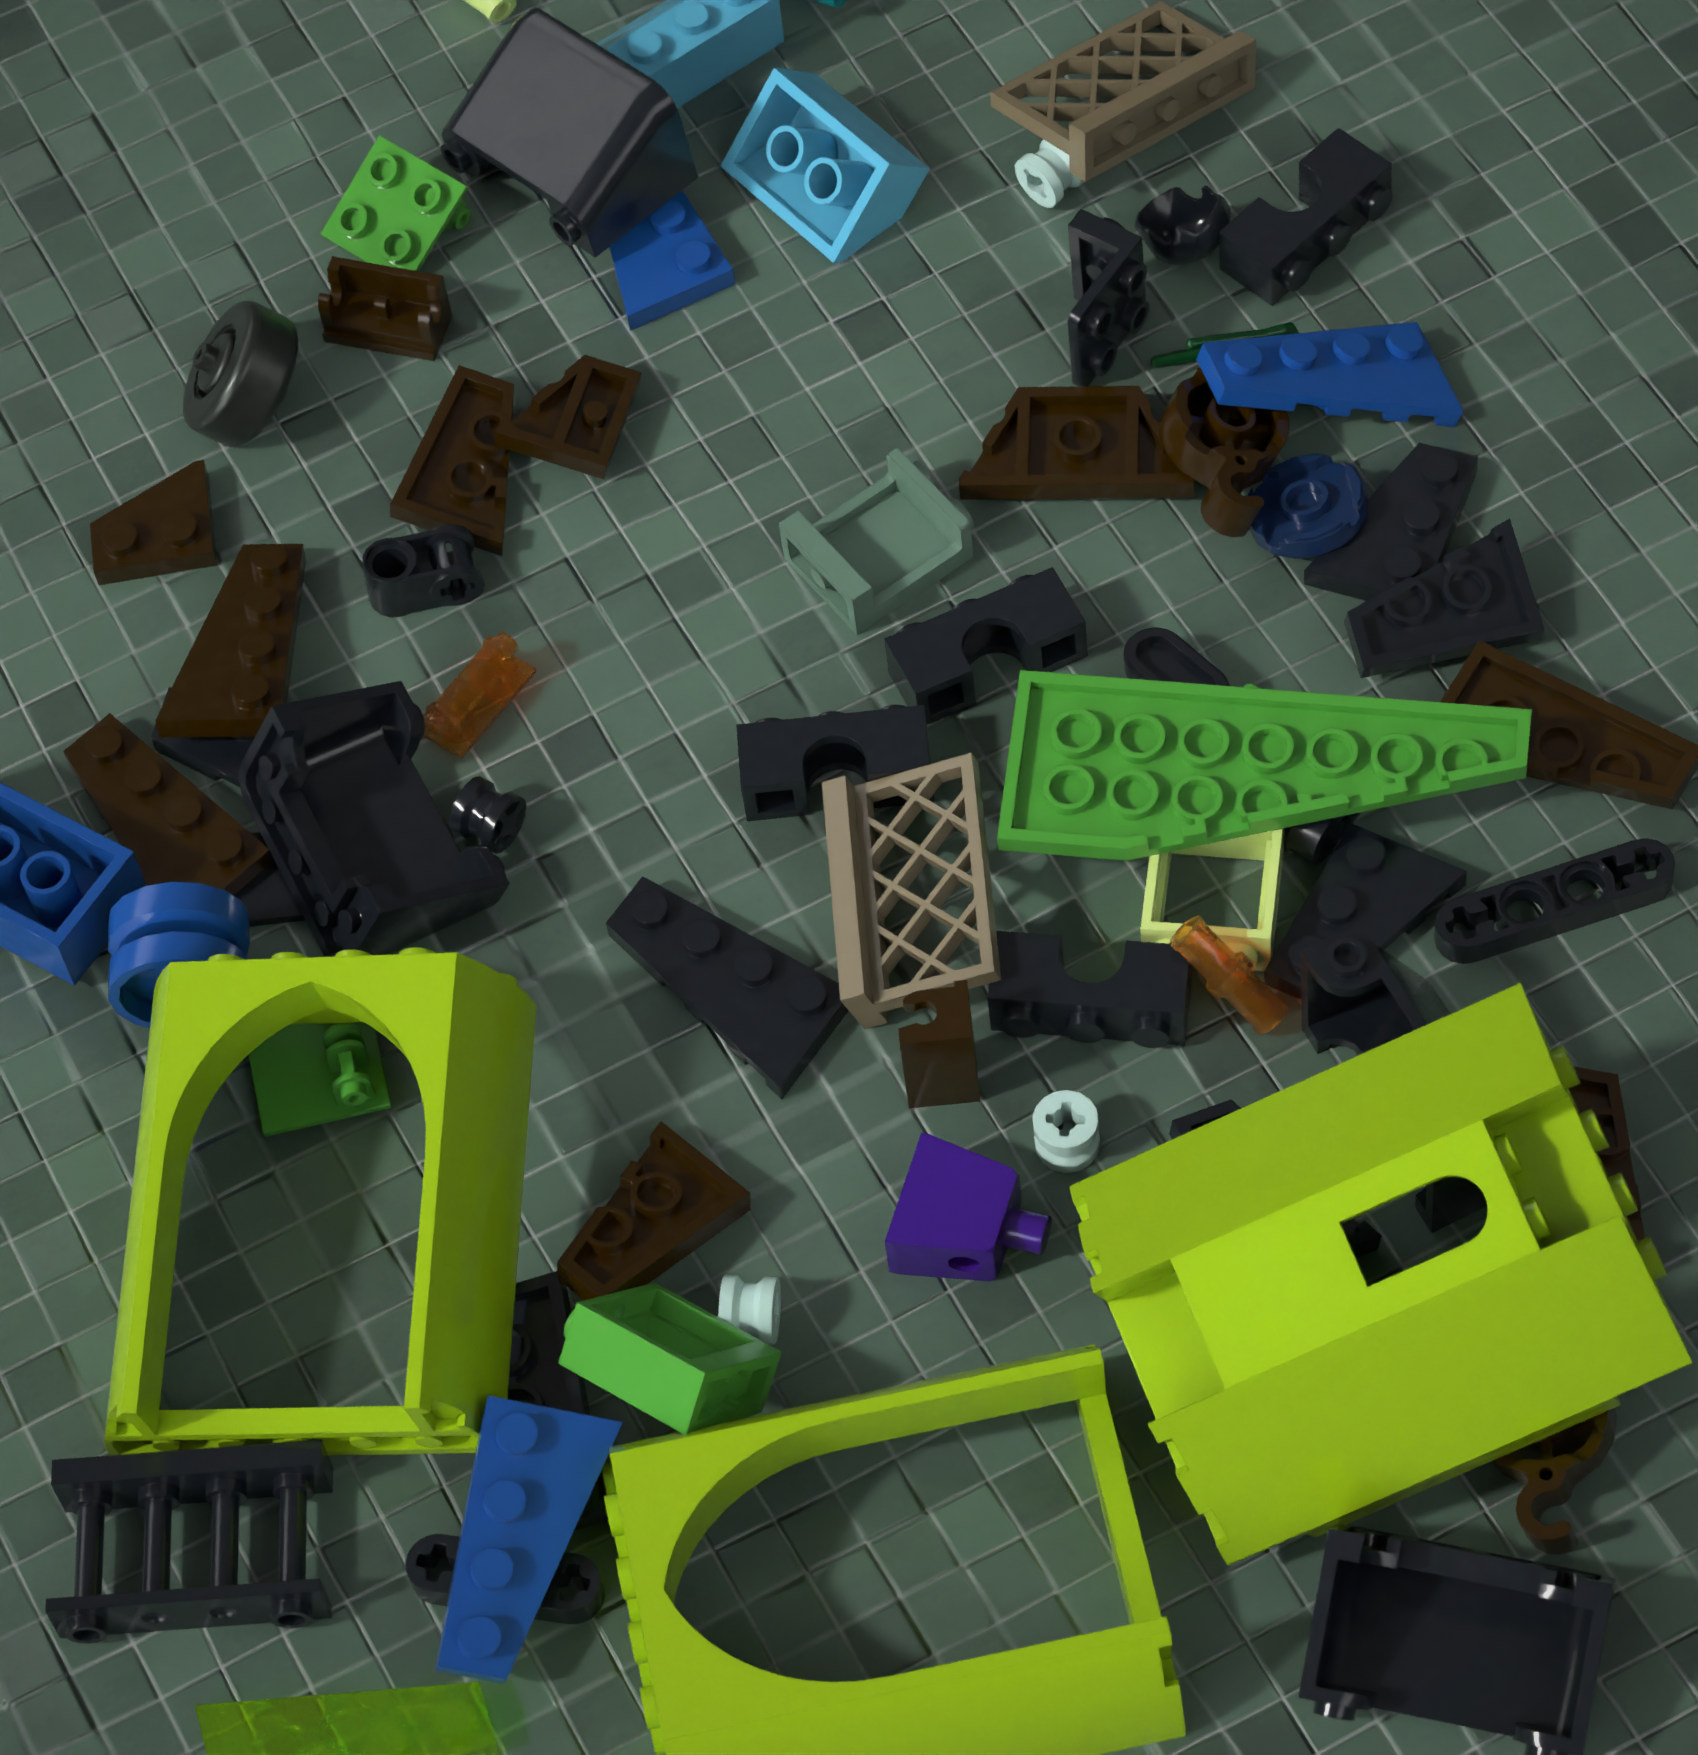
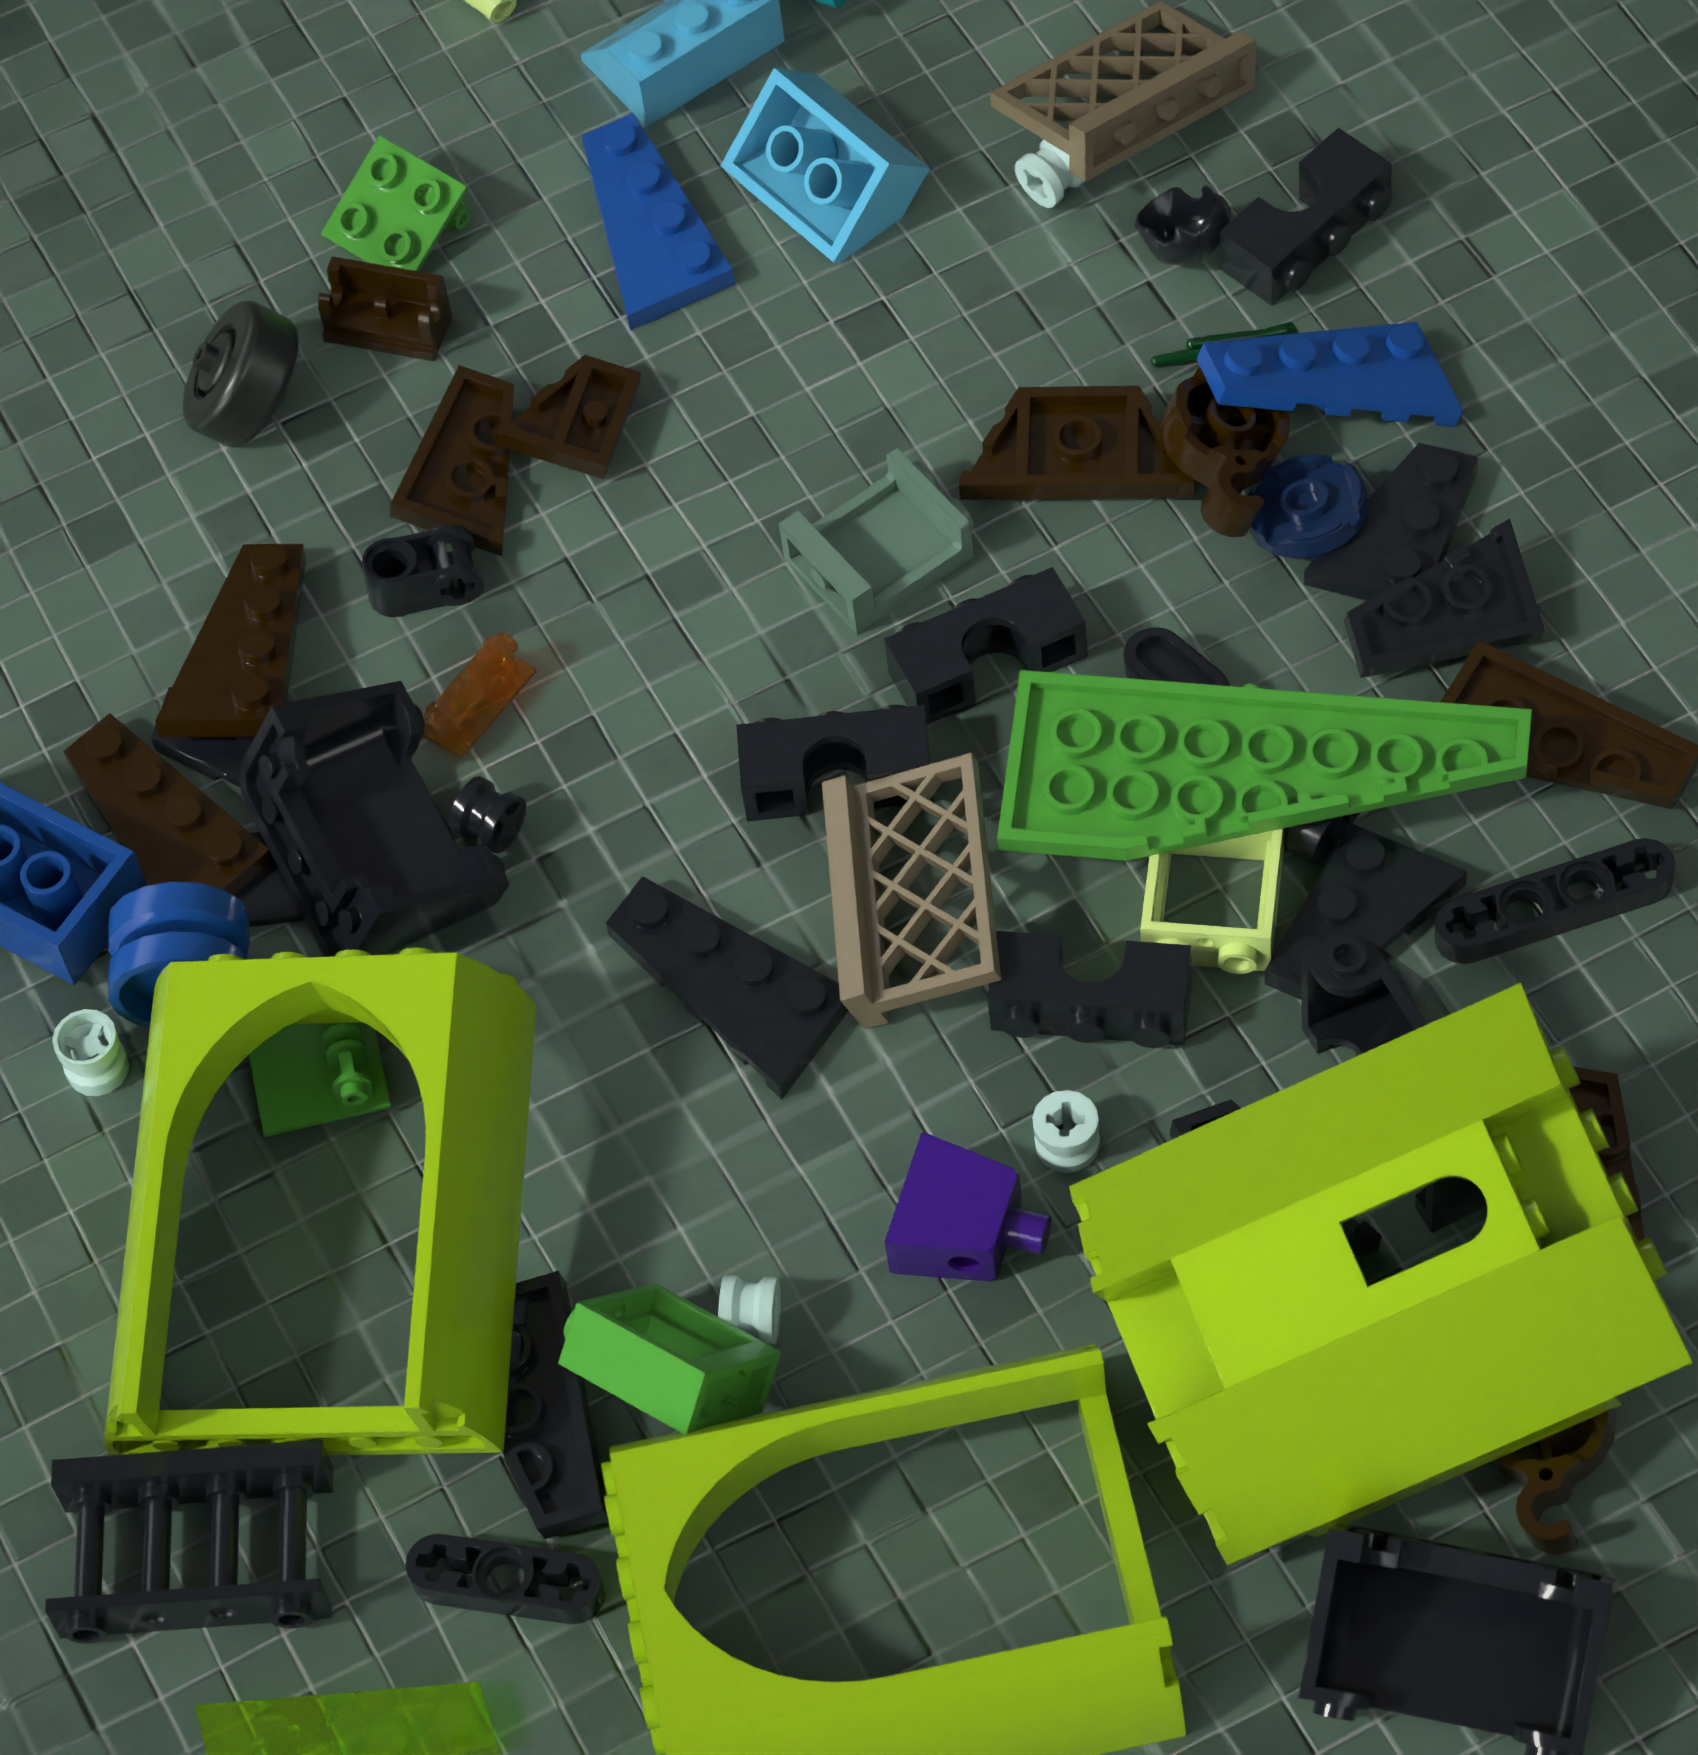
(90, 1052): none -> light aqua wheel
(157, 530): dark brown wing -> none
(519, 1515): blue wing -> none
(573, 130): black windscreen -> none
(653, 1220): dark brown wing -> none
(942, 1054): dark brown hinge -> none
(1109, 293): black bracket -> none
(1229, 975): clear orange pin -> none

